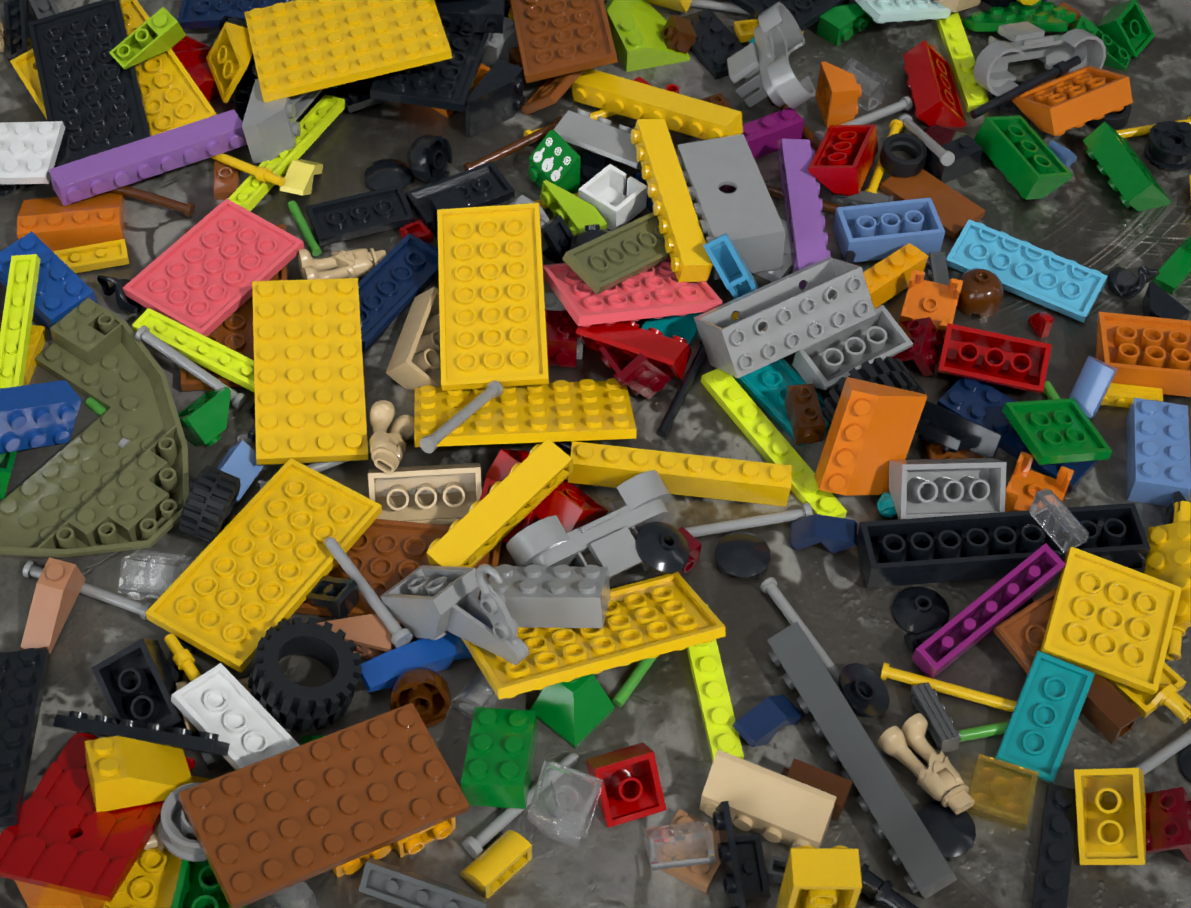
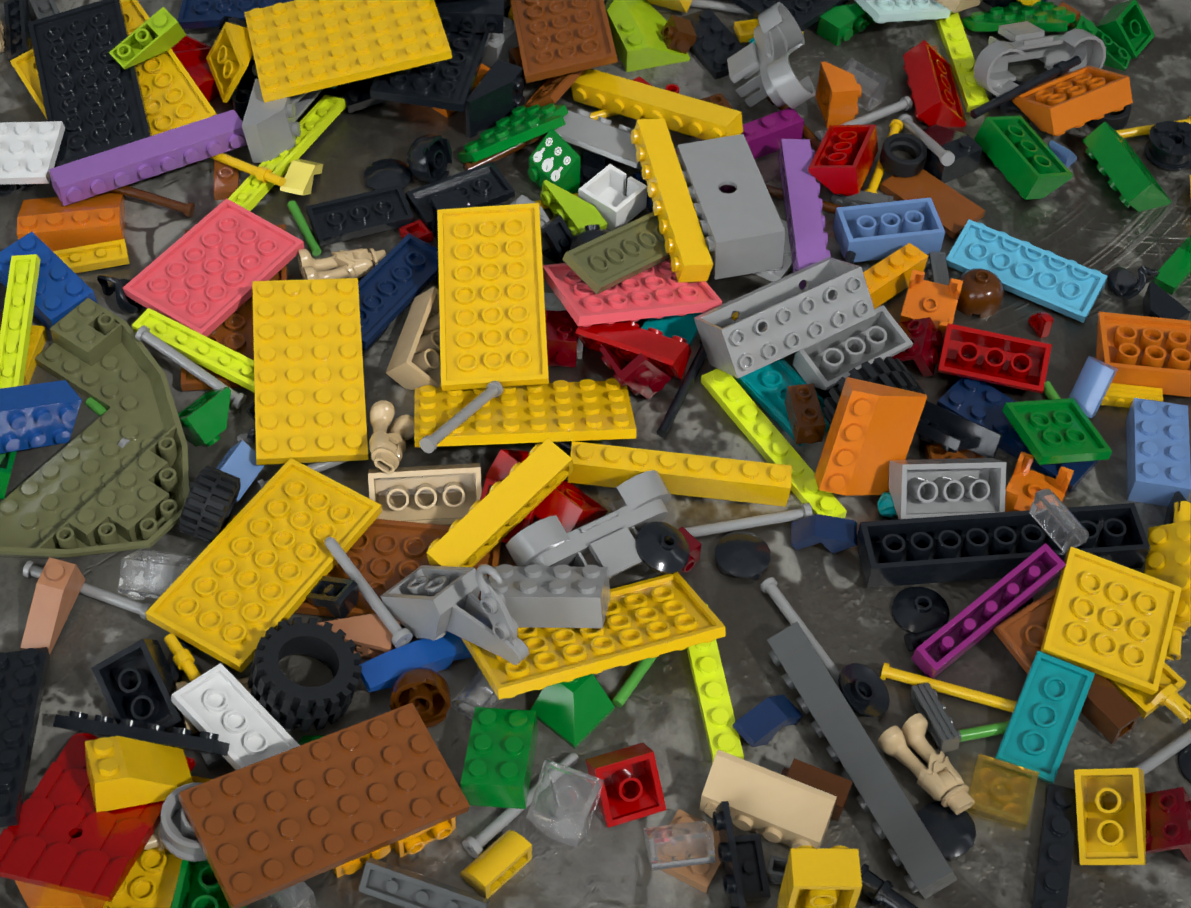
(513, 130): none -> green wing
(730, 266): dark azure slope -> none

